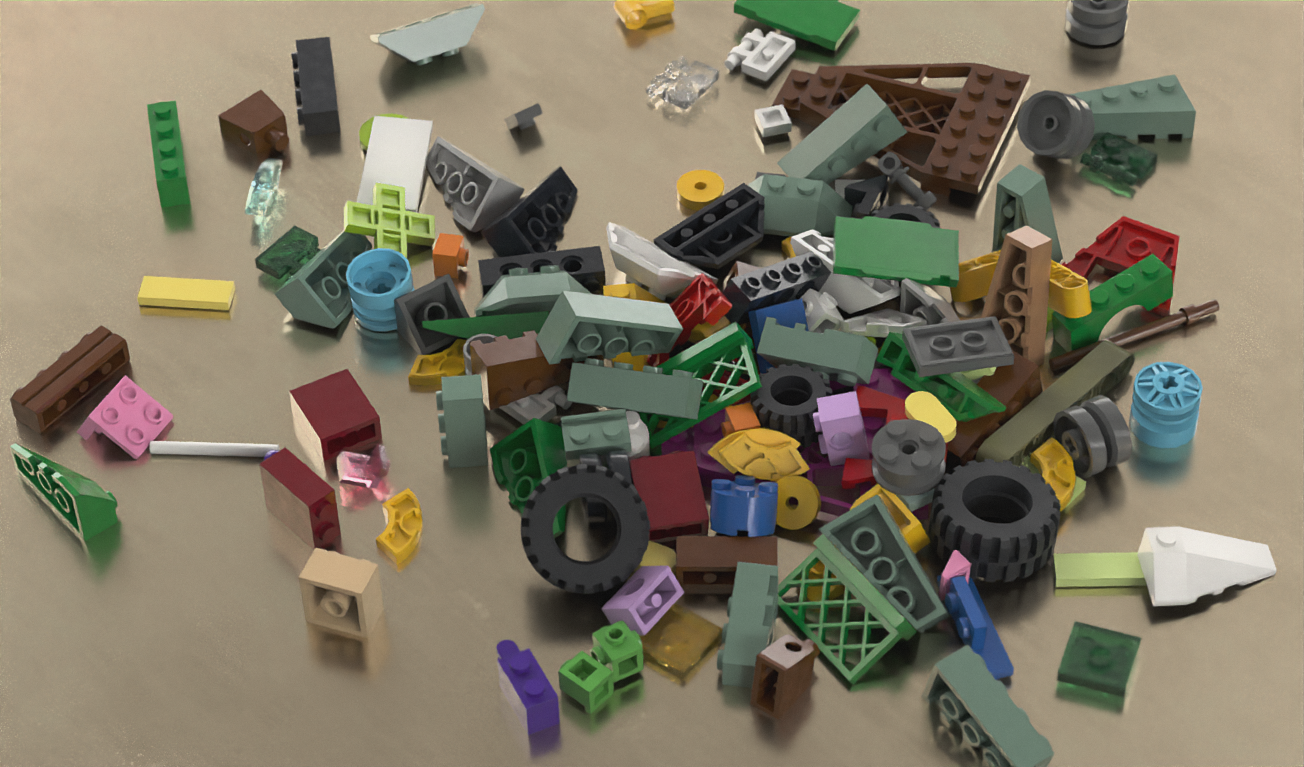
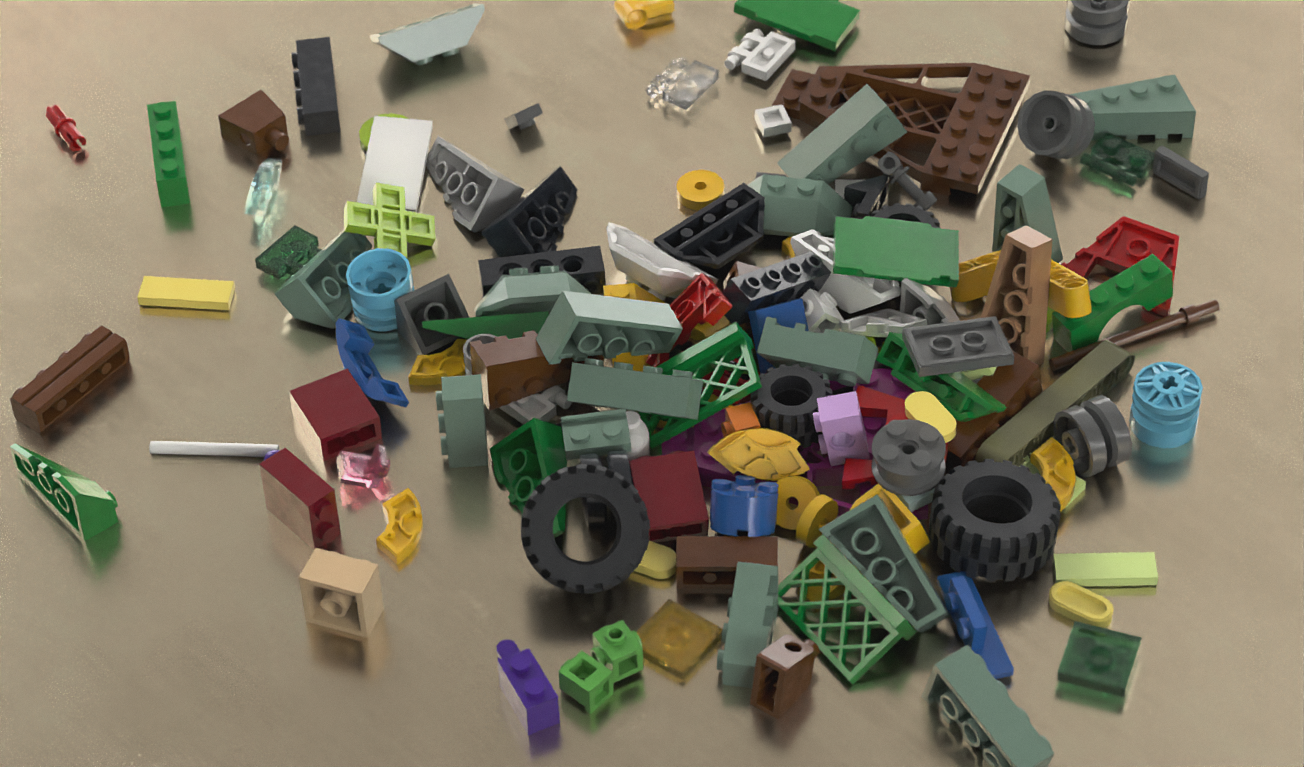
(65, 127): none -> red axle
(127, 418): bright pink bracket -> none
(353, 348): none -> blue slope
(449, 255): orange plate -> none
(644, 598): lavender brick -> none
(816, 515): none -> yellow piece
(956, 567): bright pink slope -> none
(1080, 604): none -> light yellow tile
(1180, 172): none -> dark grey tile
(1192, 563): white wedge -> none

